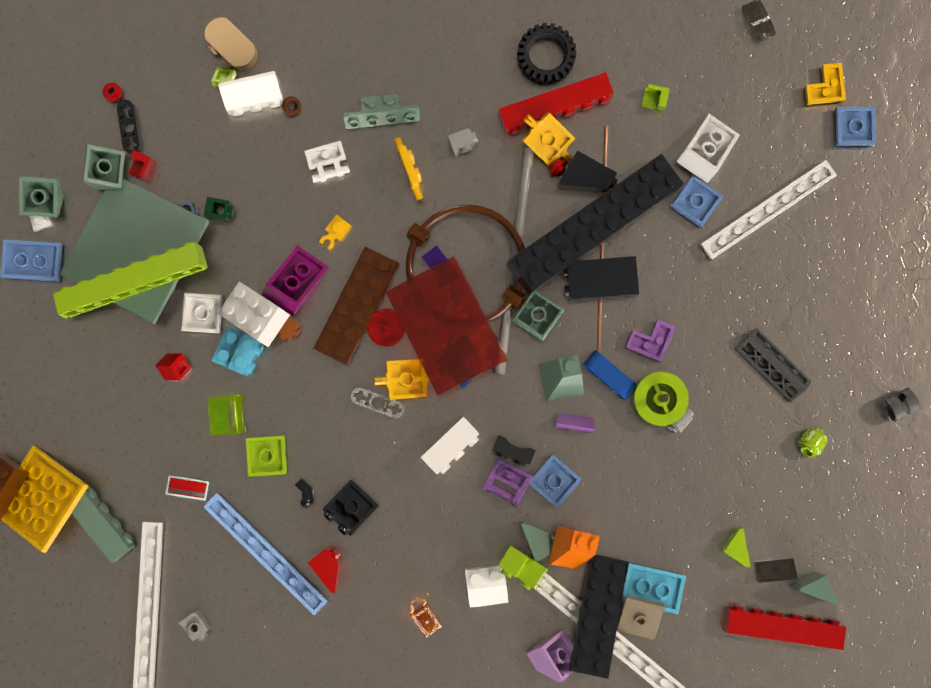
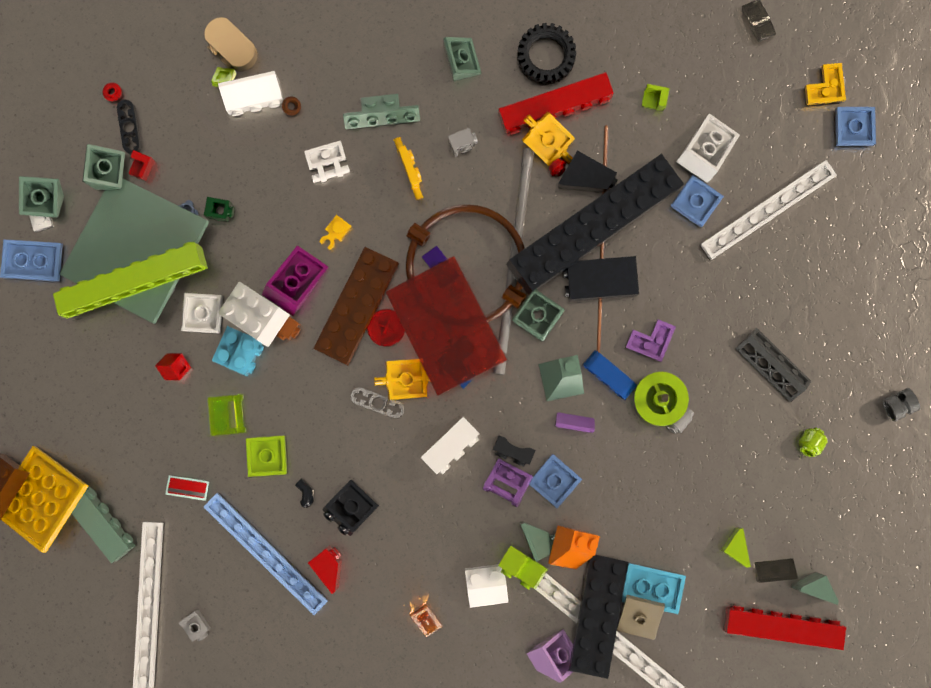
(461, 57): none -> sand green slope

